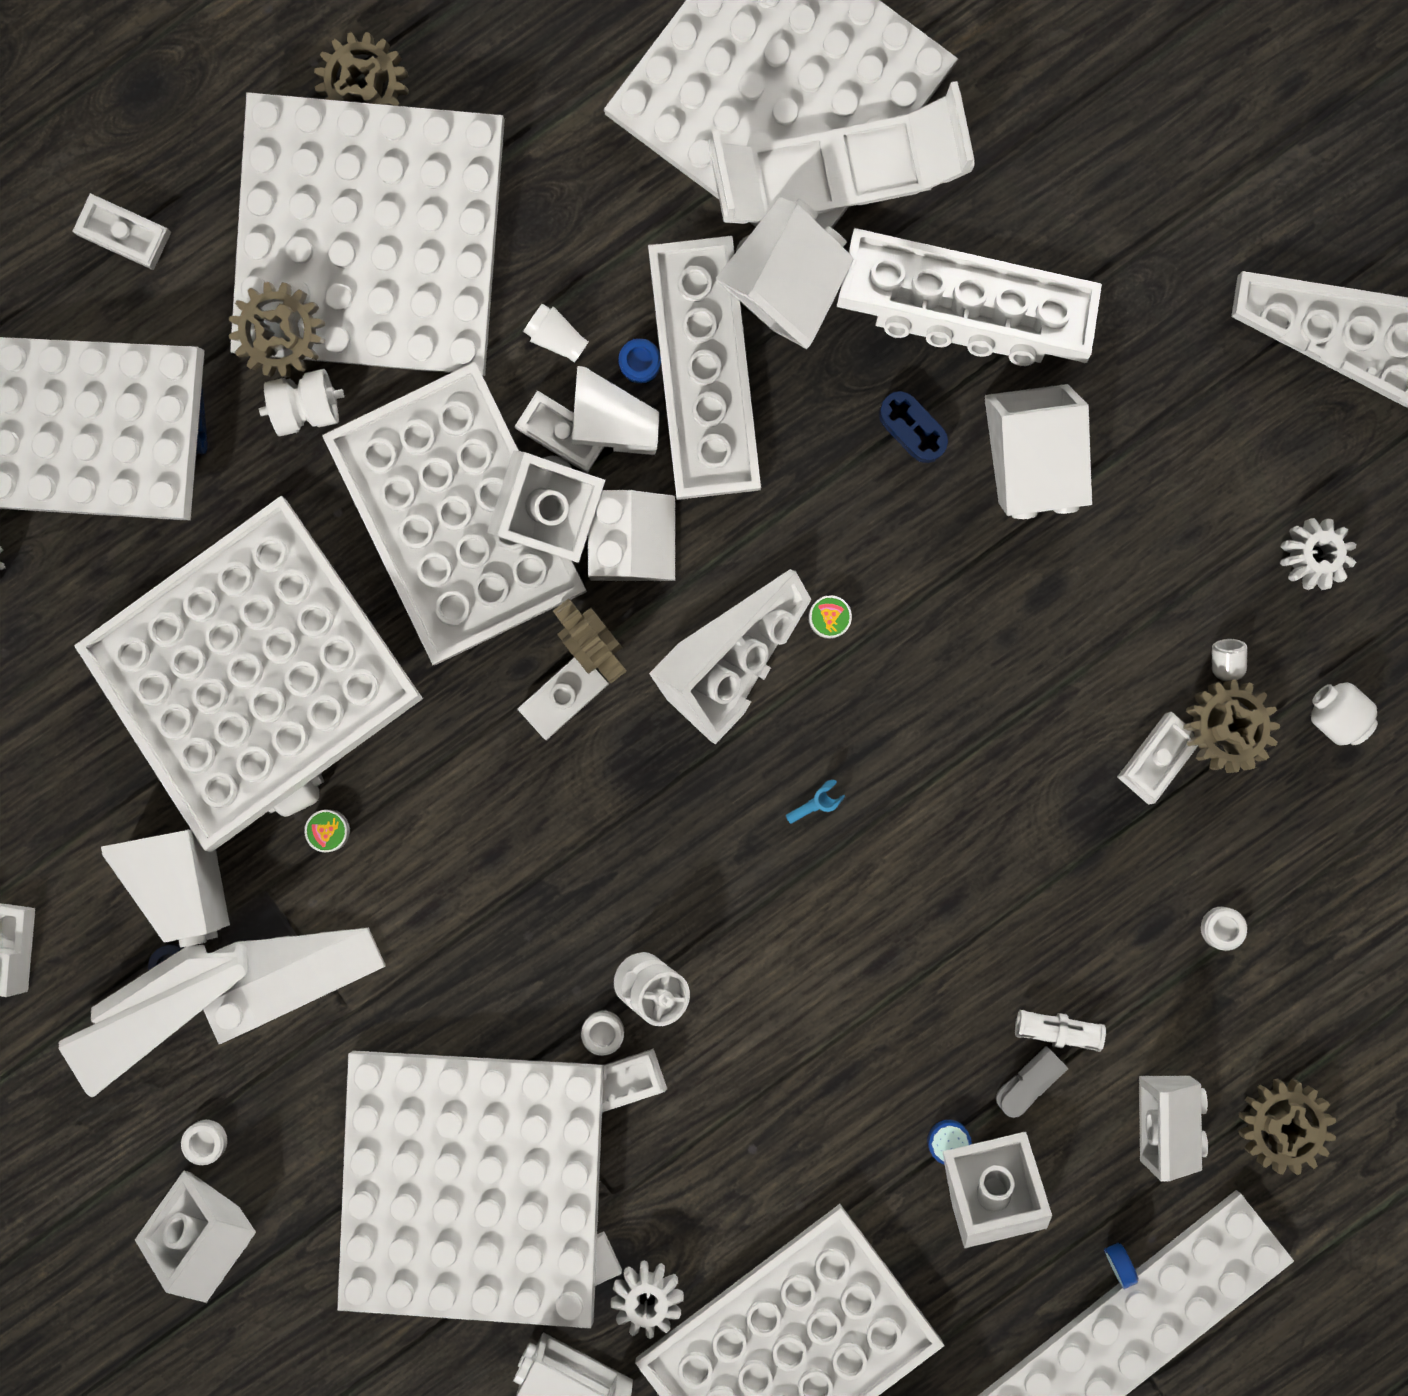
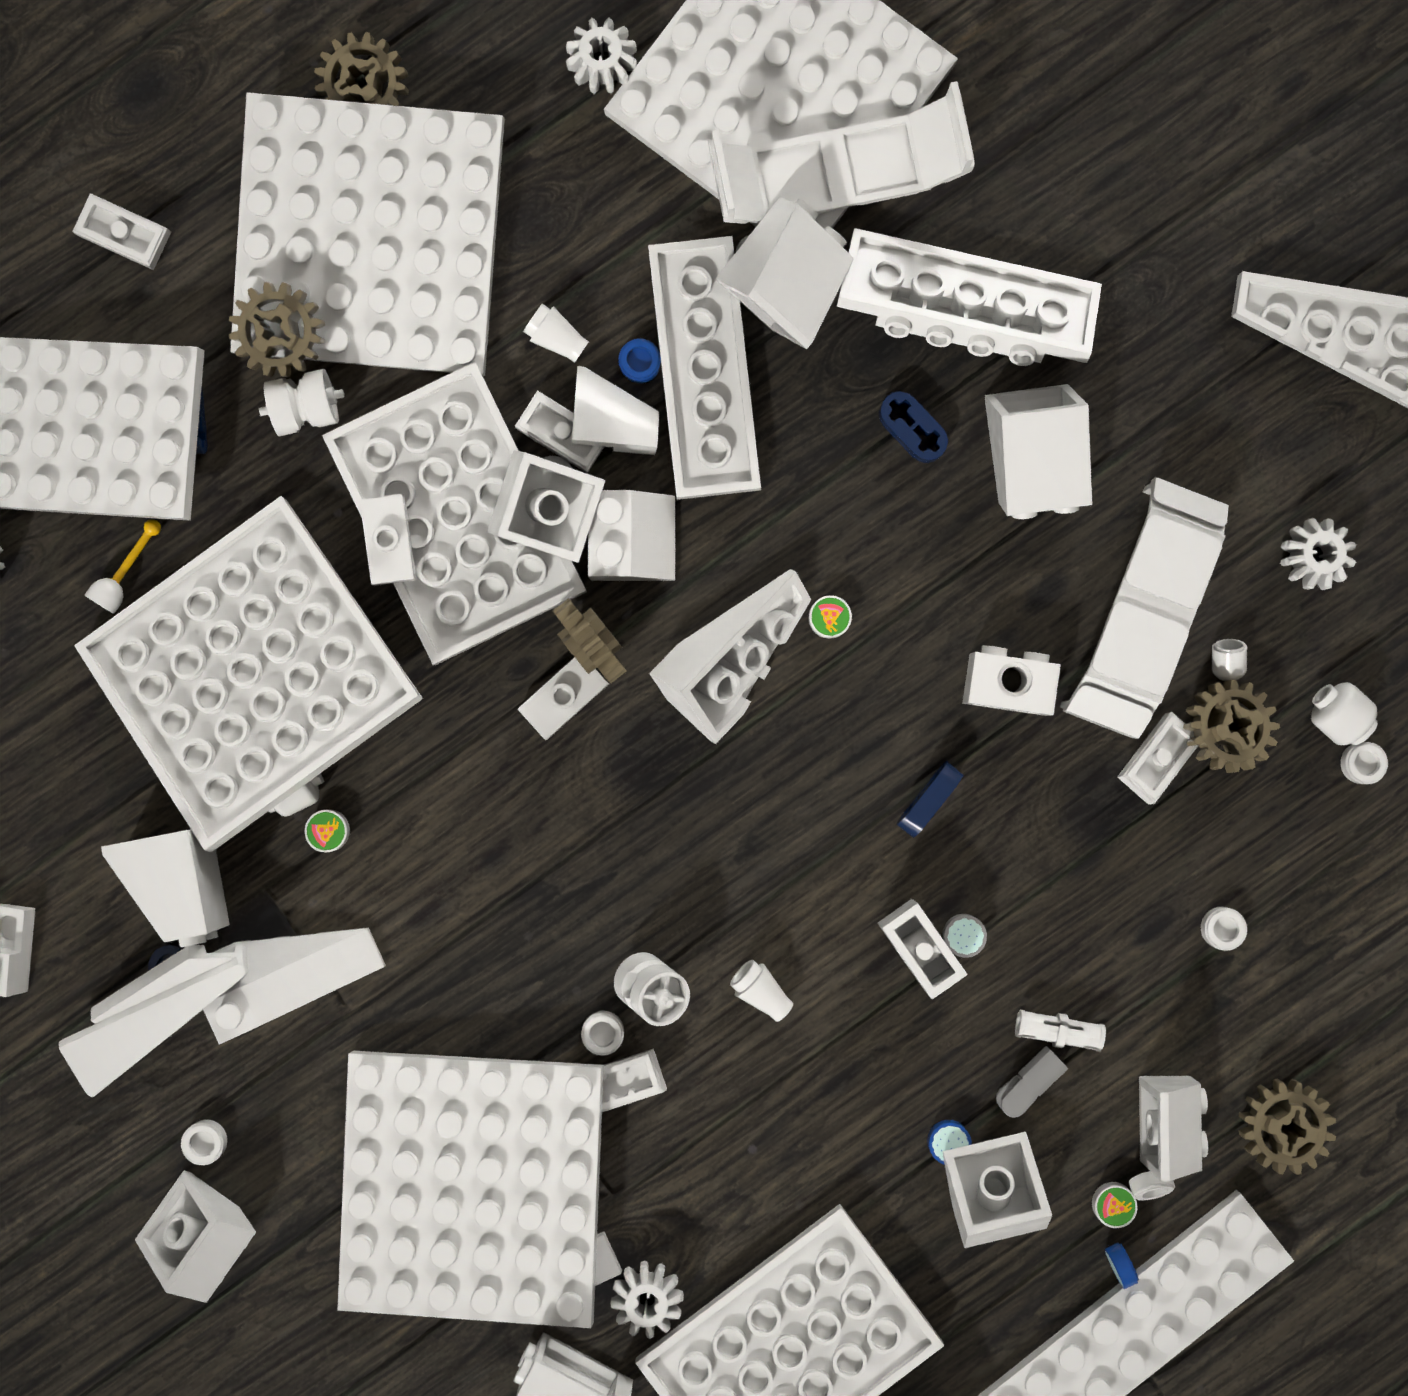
(108, 591): none -> hinge
(387, 539): none -> white plate
(600, 40): none -> white gear
(758, 988): none -> white cone
(820, 801): dark azure hand -> none
(922, 948): none -> white brick
(929, 799): none -> dark blue beam
(964, 935): none -> light aqua tile
(1037, 685): none -> white brick
(1114, 1205): none -> tile
(1148, 1186): none -> white tile
(1152, 610): none -> white windscreen
(1364, 763): none -> white tile

